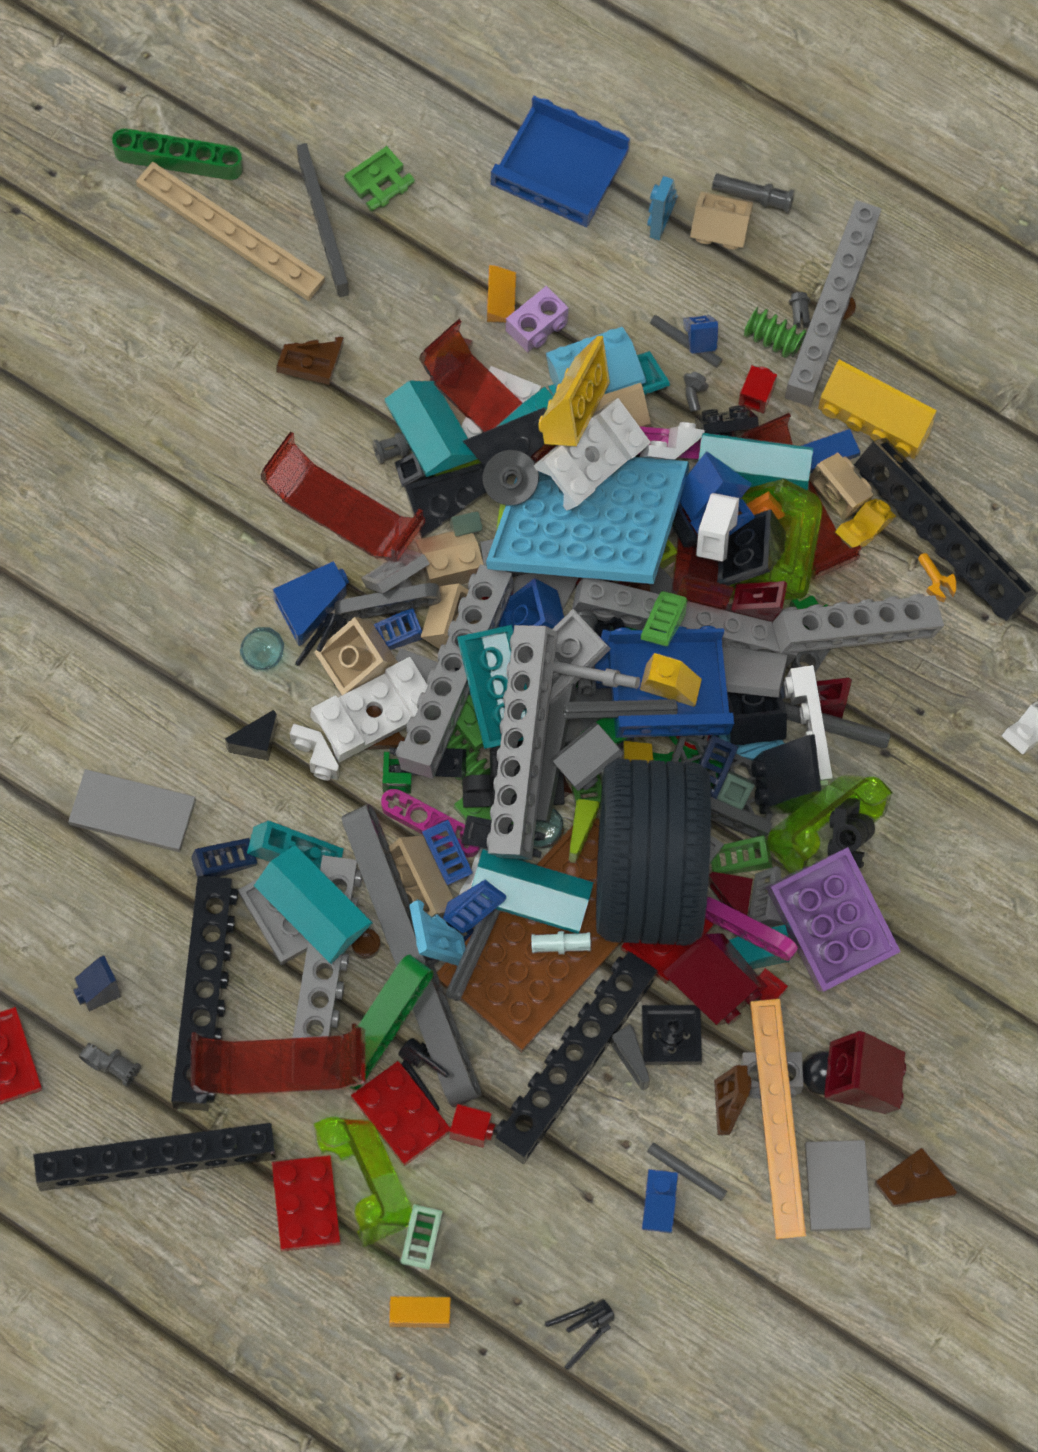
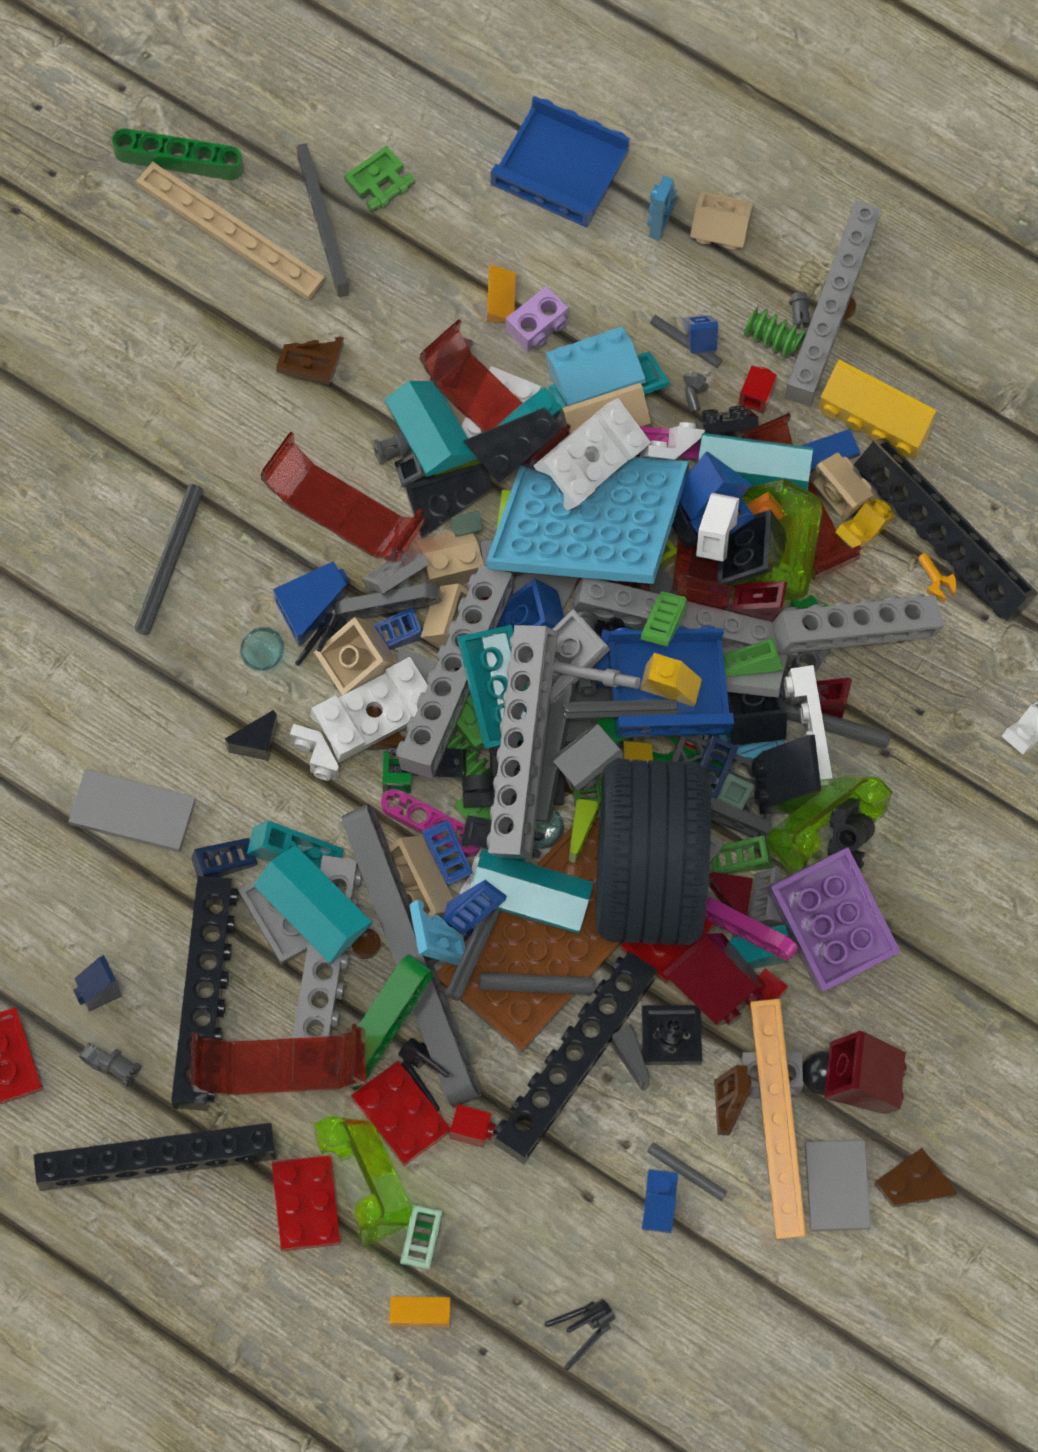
(168, 559): none -> dark grey axle
(501, 468): dark grey dish -> none
(536, 983): none -> dark grey axle
(561, 942): light aqua pin -> none
(576, 396): yellow slope -> none
(753, 659): none -> bright green slope
(766, 195): dark grey pin -> none

